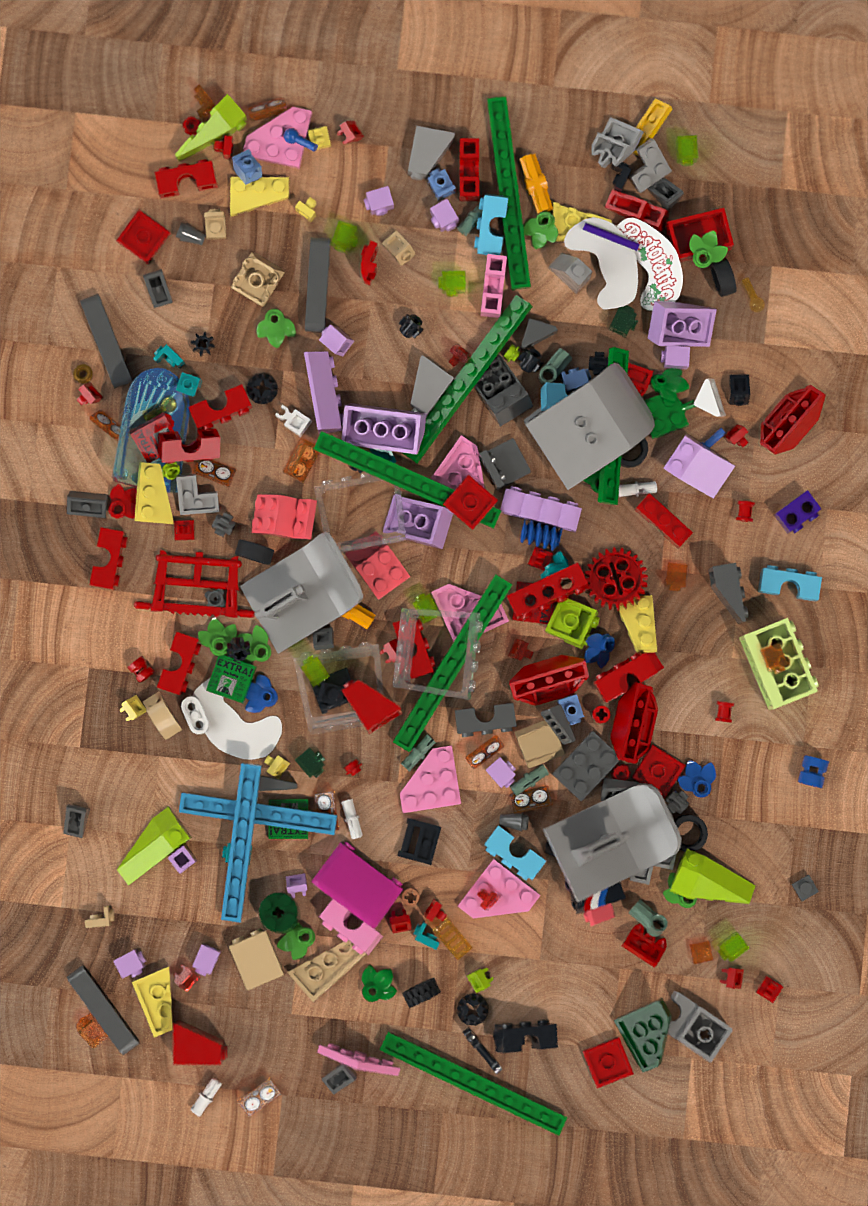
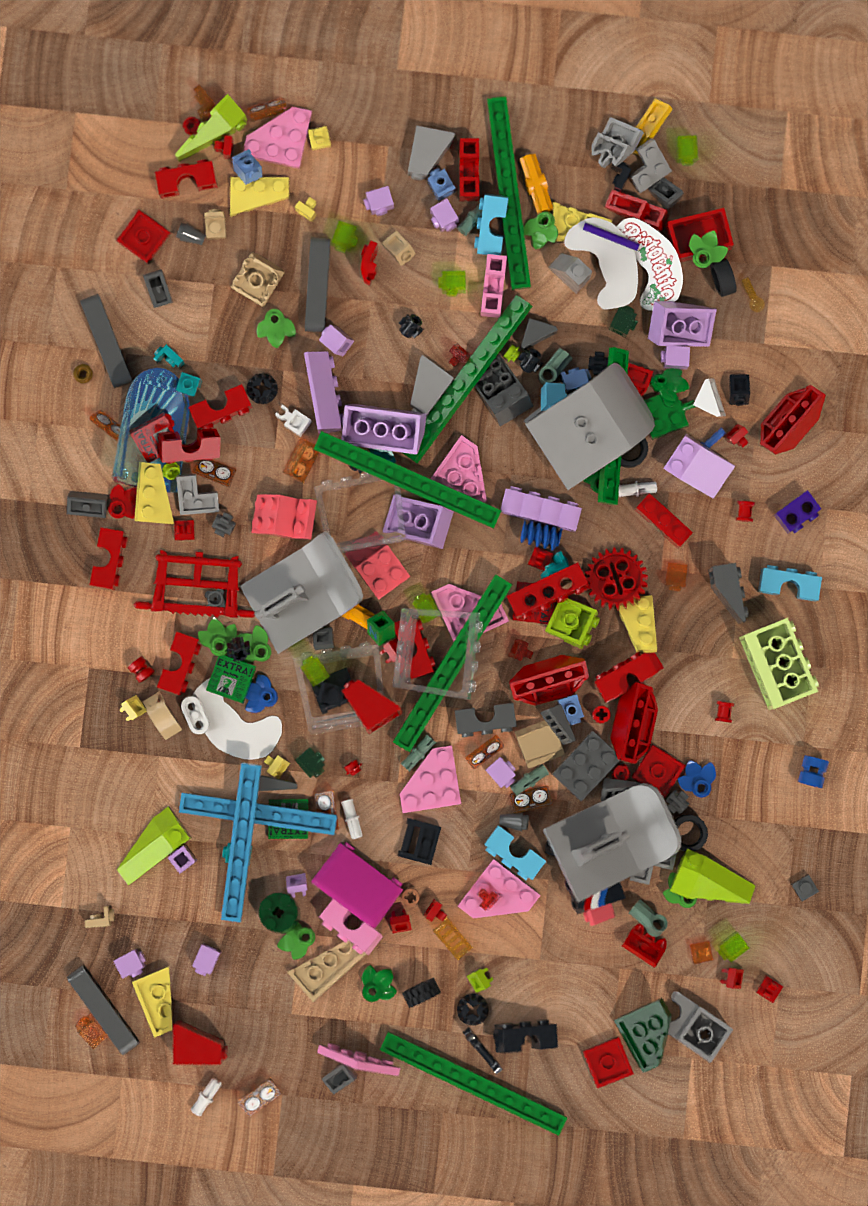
(75, 820): dark grey slope -> none
(89, 394): red tile -> none
(168, 405): clear yellow bar -> none
(186, 978): clear red tile -> none
(203, 338): black gear -> none
(254, 552): black tyre -> none
(256, 959): tan brick -> none
(292, 136): blue bar -> none
(351, 131): red tile -> none
(381, 628): none -> green brick
(428, 939): teal bracket -> none
(470, 502): red tile -> none
(504, 463): dark grey bracket -> none
(599, 648): blue plate -> none
(774, 658): clear orange bracket -> none

